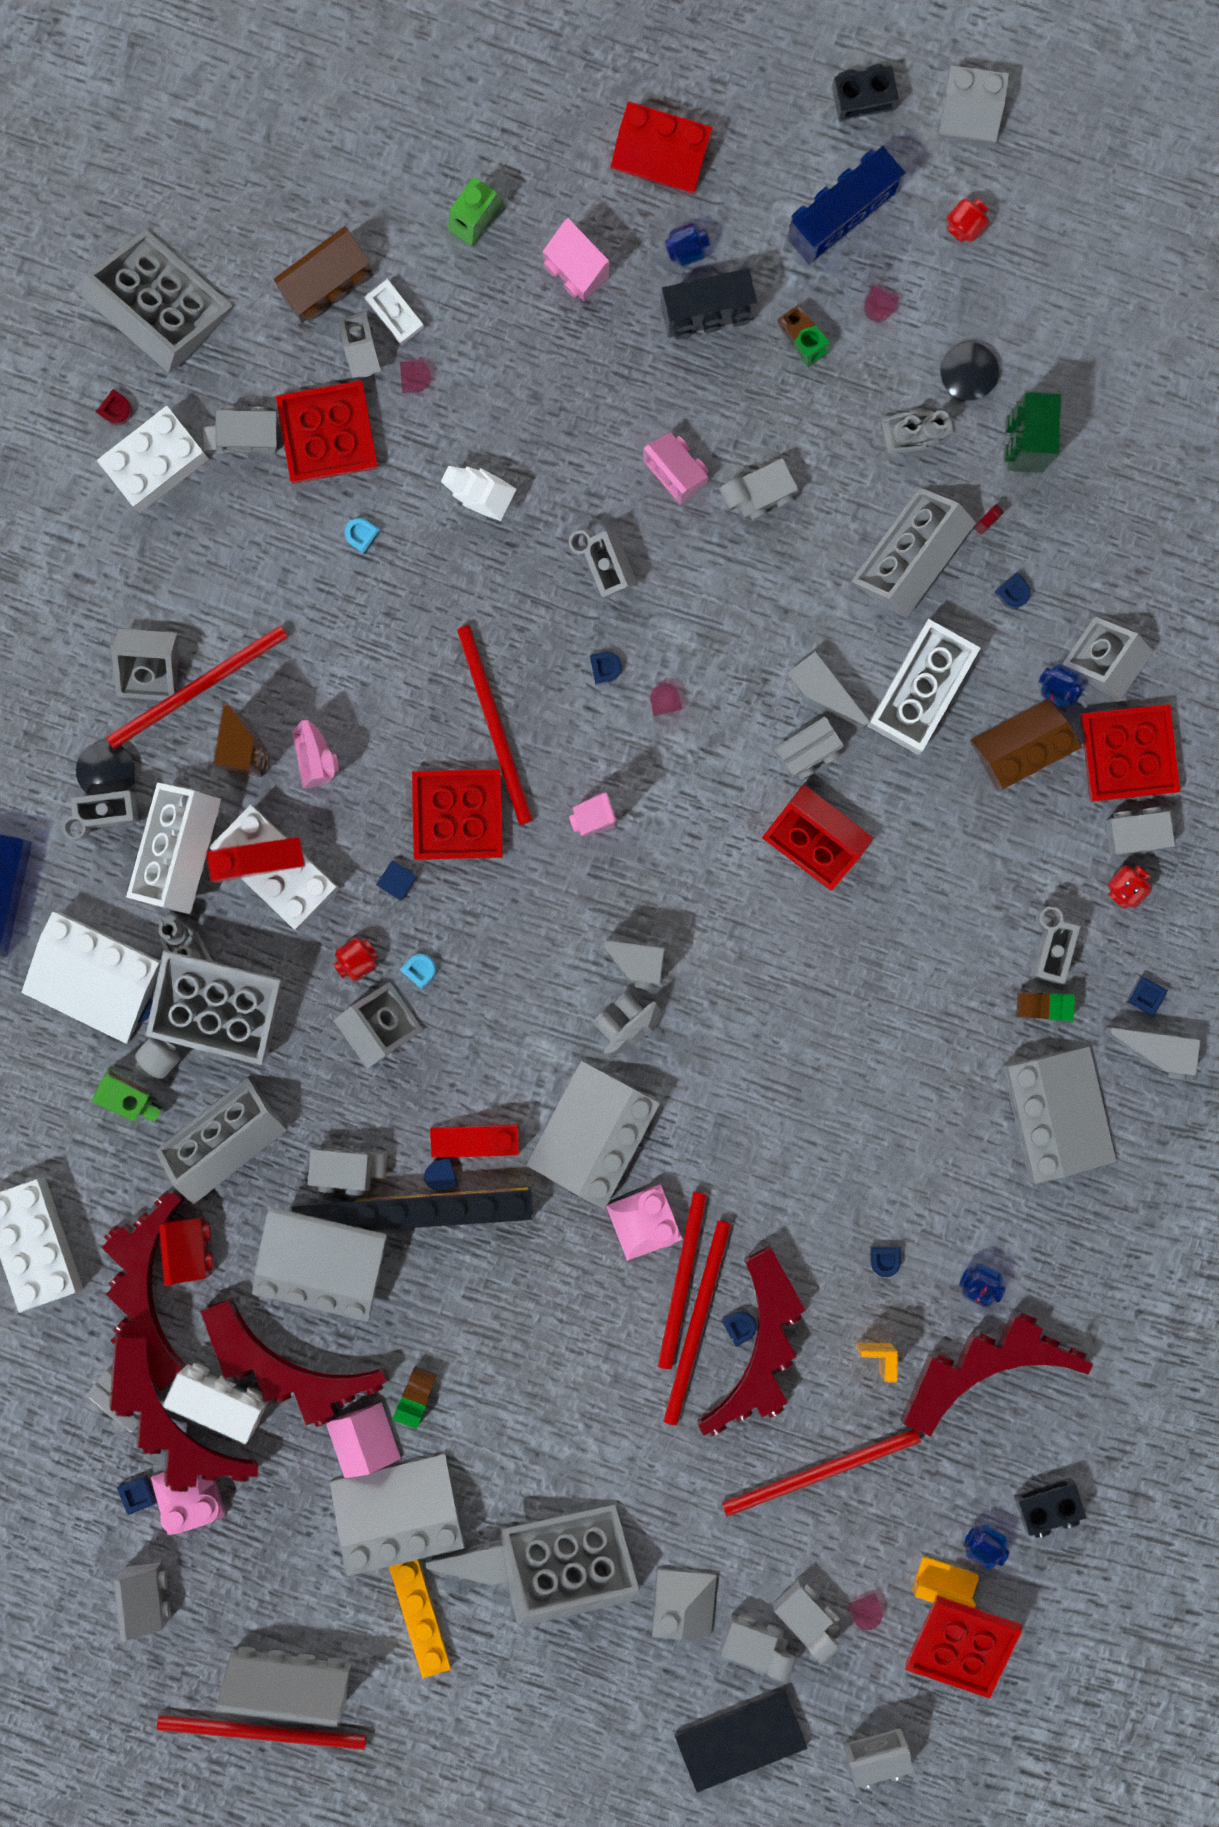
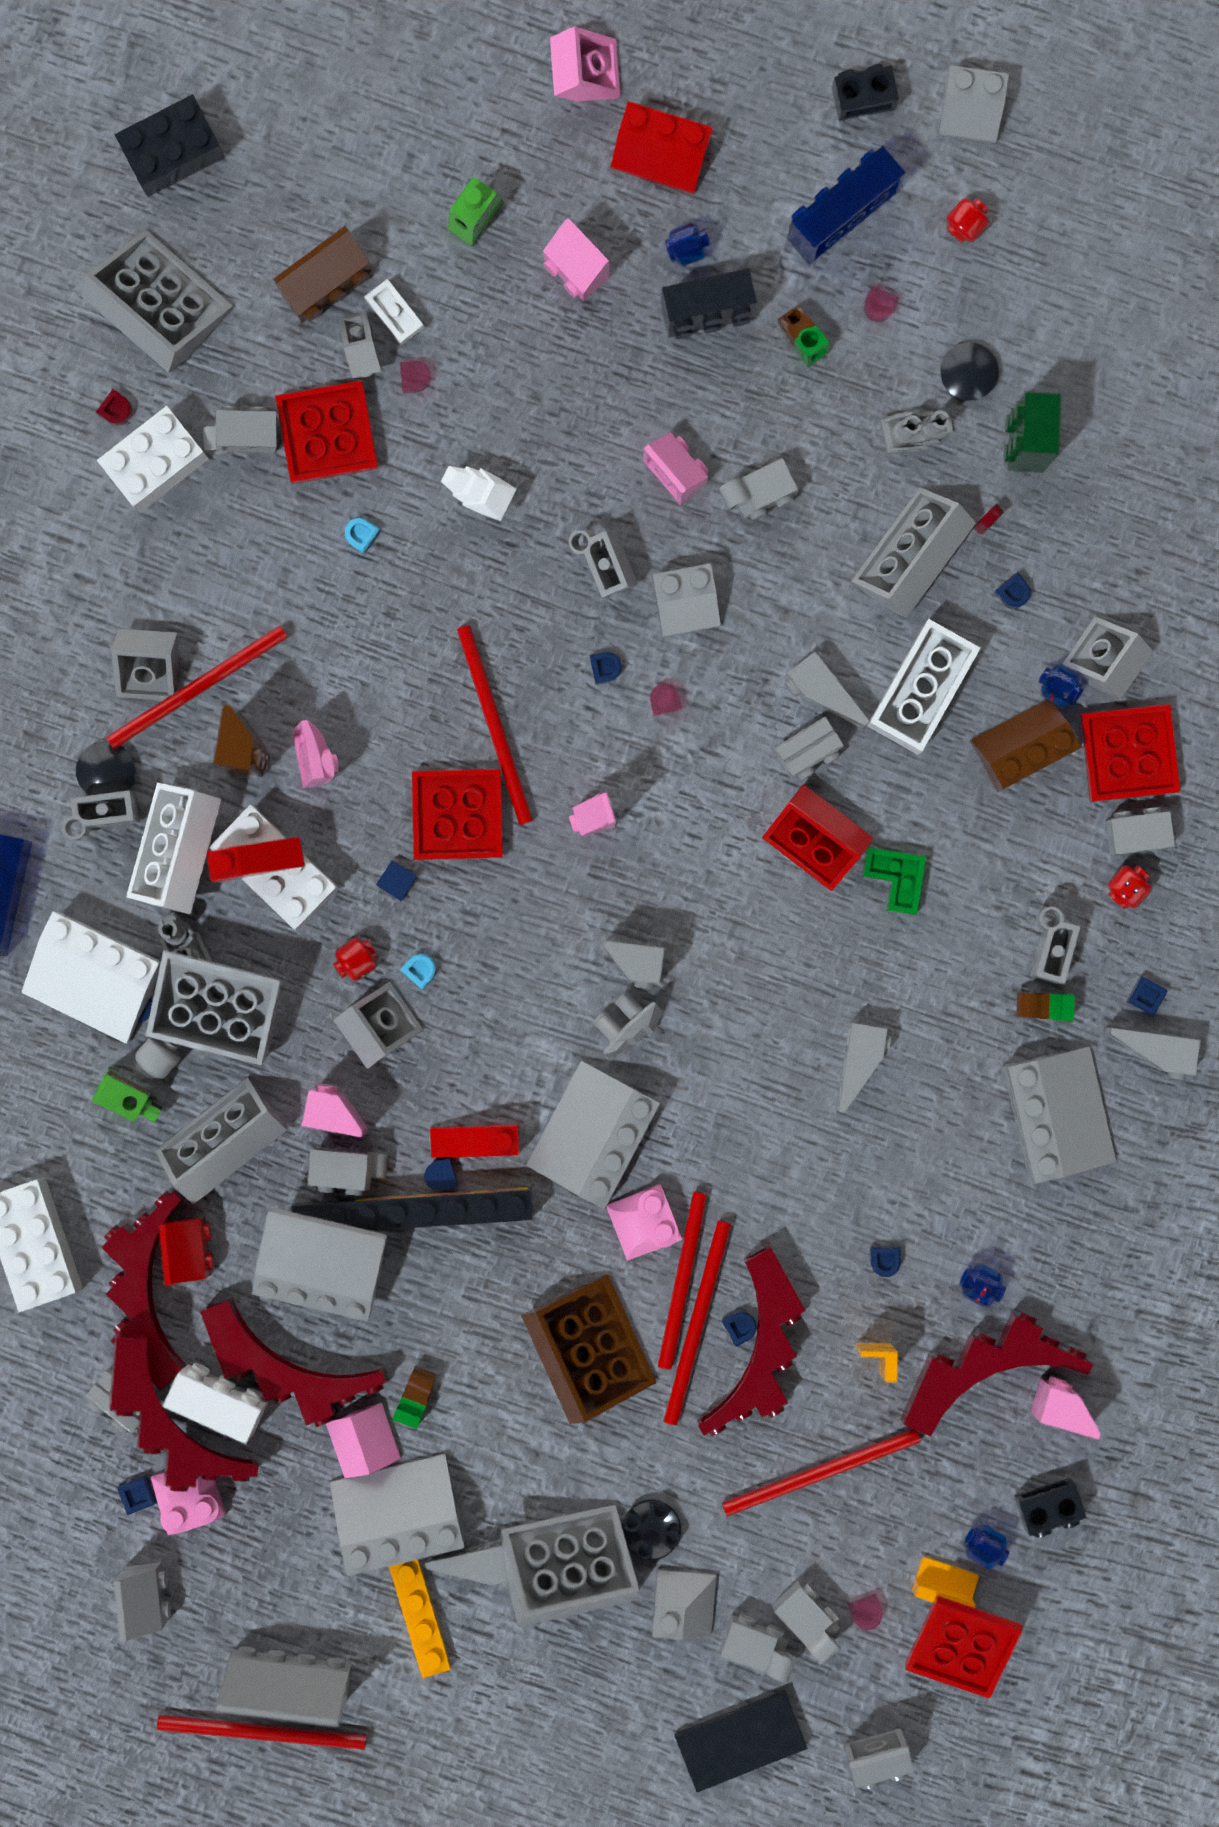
(169, 145): none -> black brick
(332, 1112): none -> bright pink slope
(584, 65): none -> bright pink slope
(588, 1350): none -> reddish brown slope
(651, 1529): none -> black dish
(686, 600): none -> light grey slope
(862, 1055): none -> light grey slope
(904, 873): none -> green plate
(1062, 1408): none -> bright pink slope

